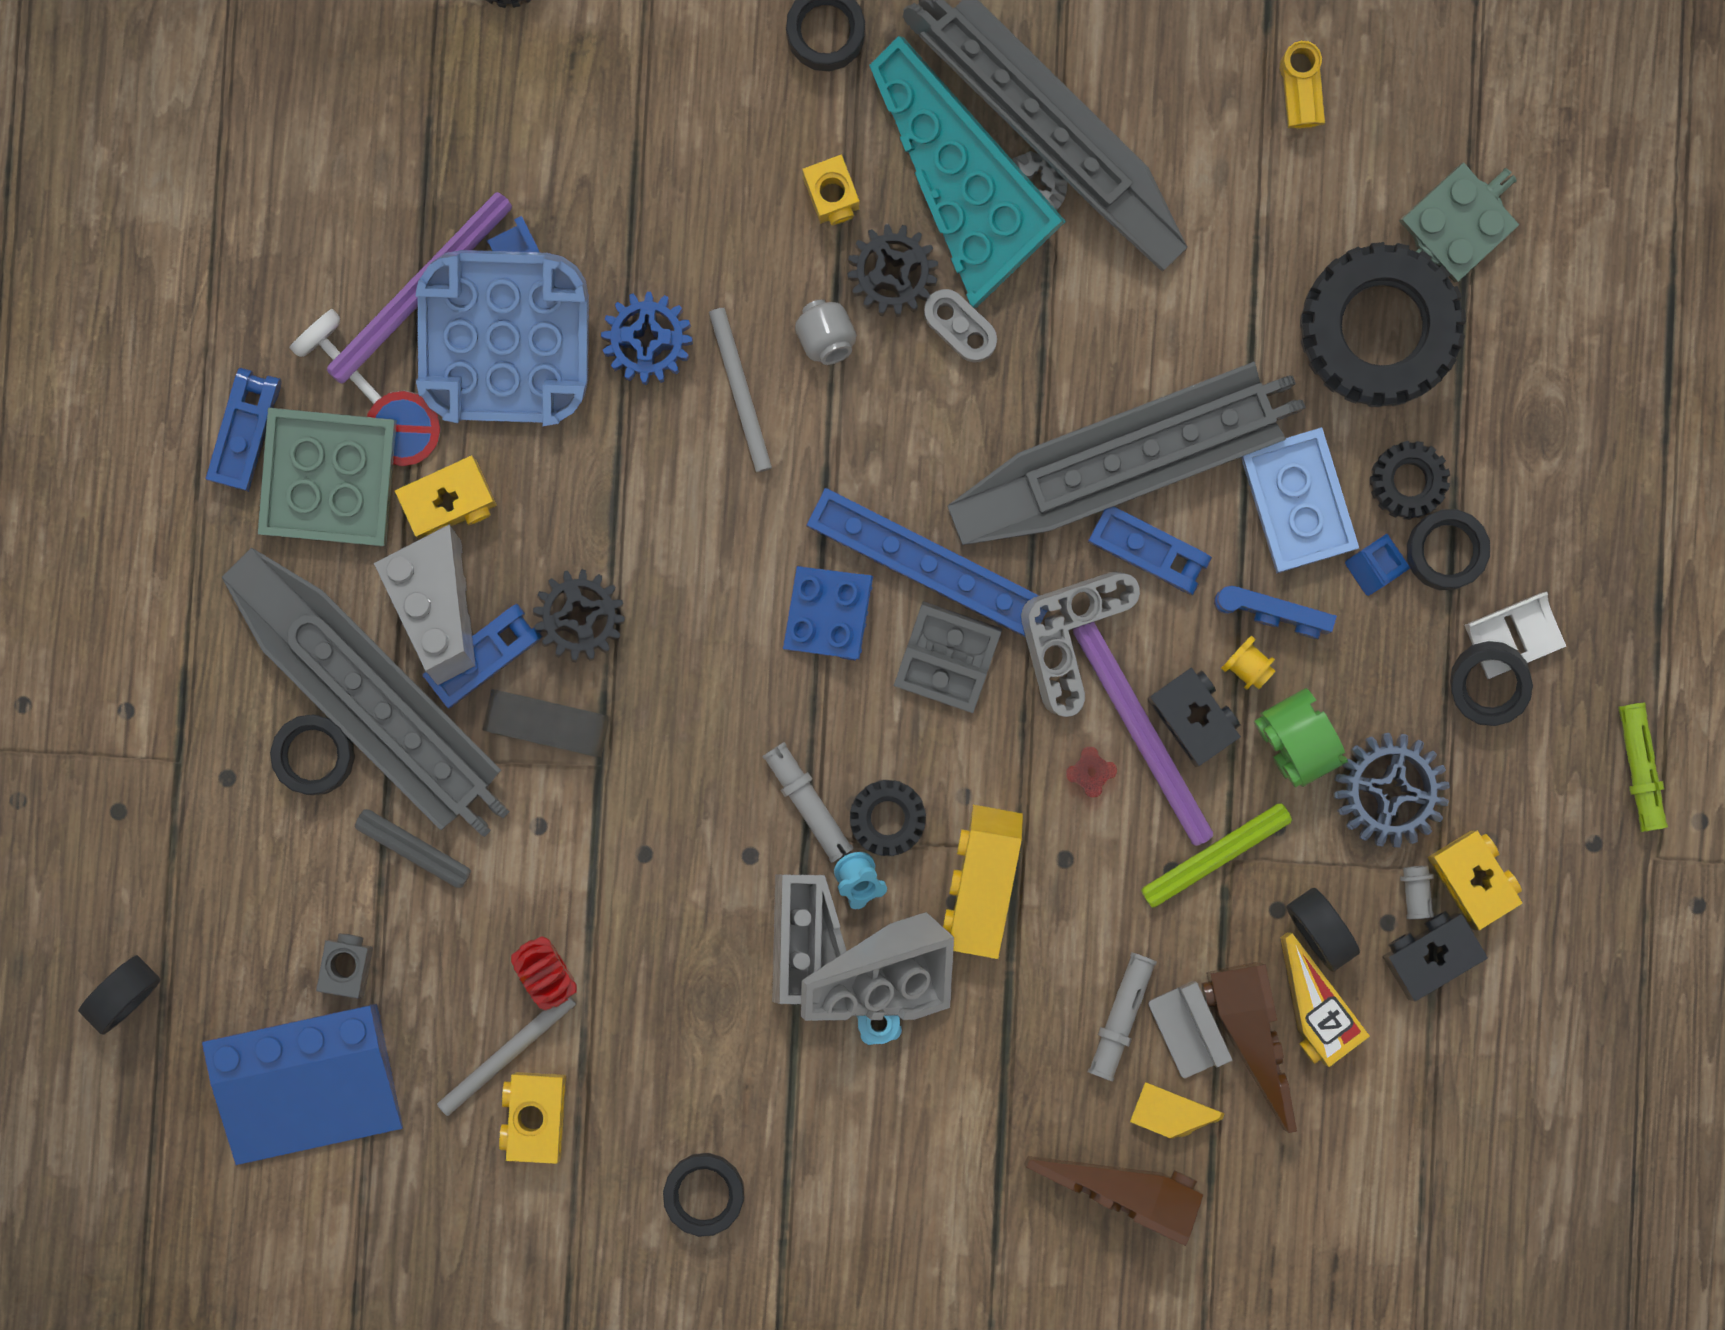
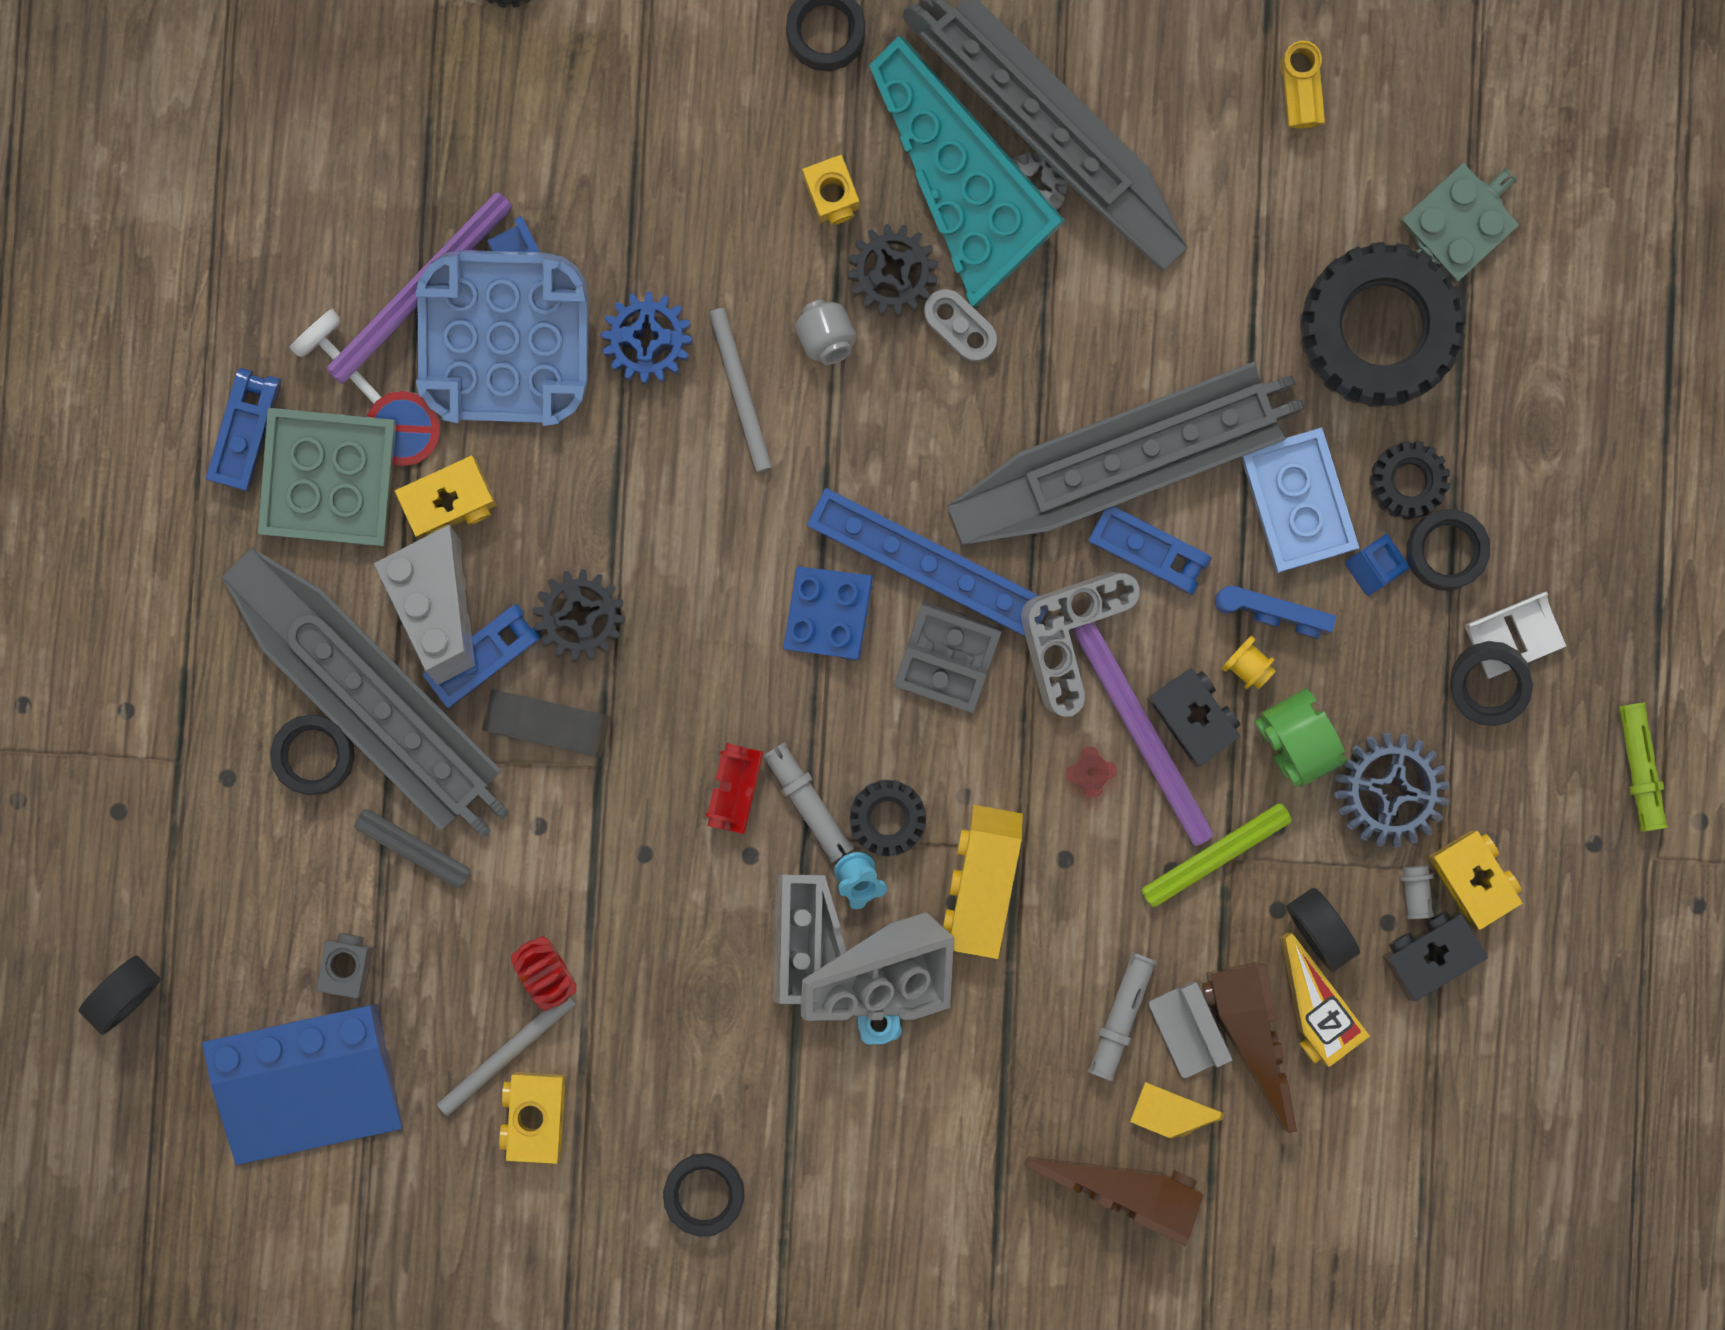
(738, 777): none -> red hinge

